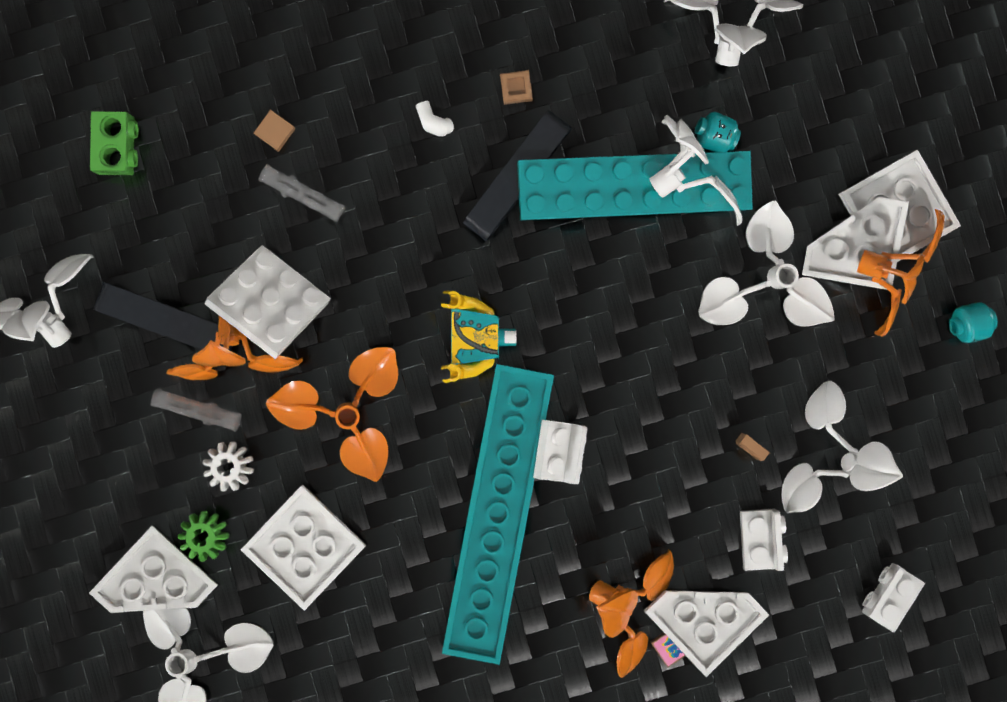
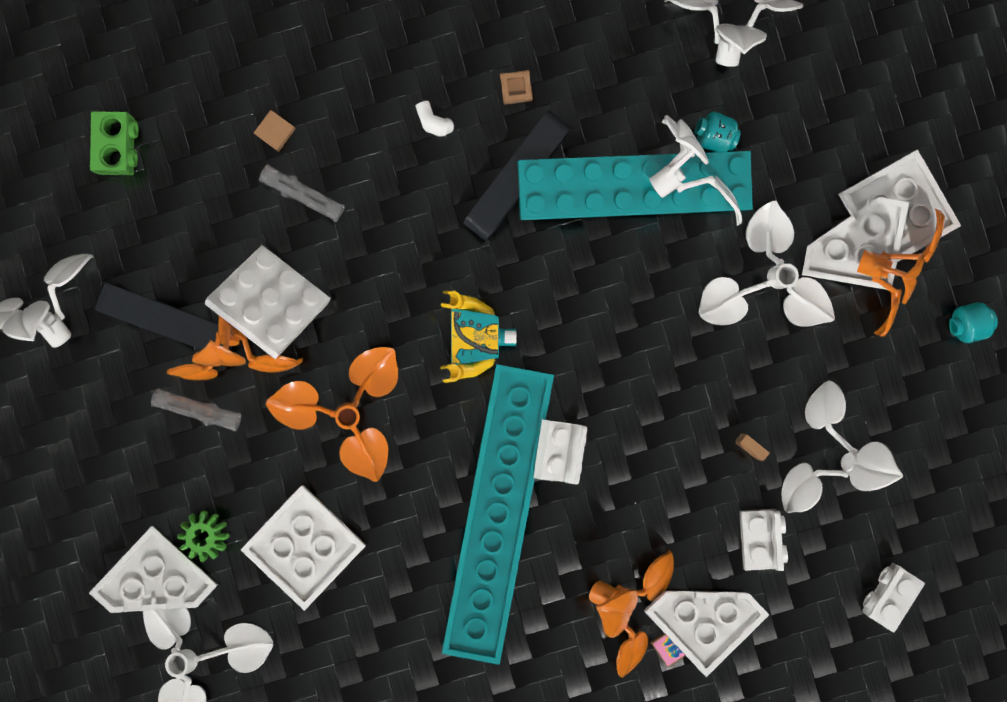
(219, 459): white gear -> none

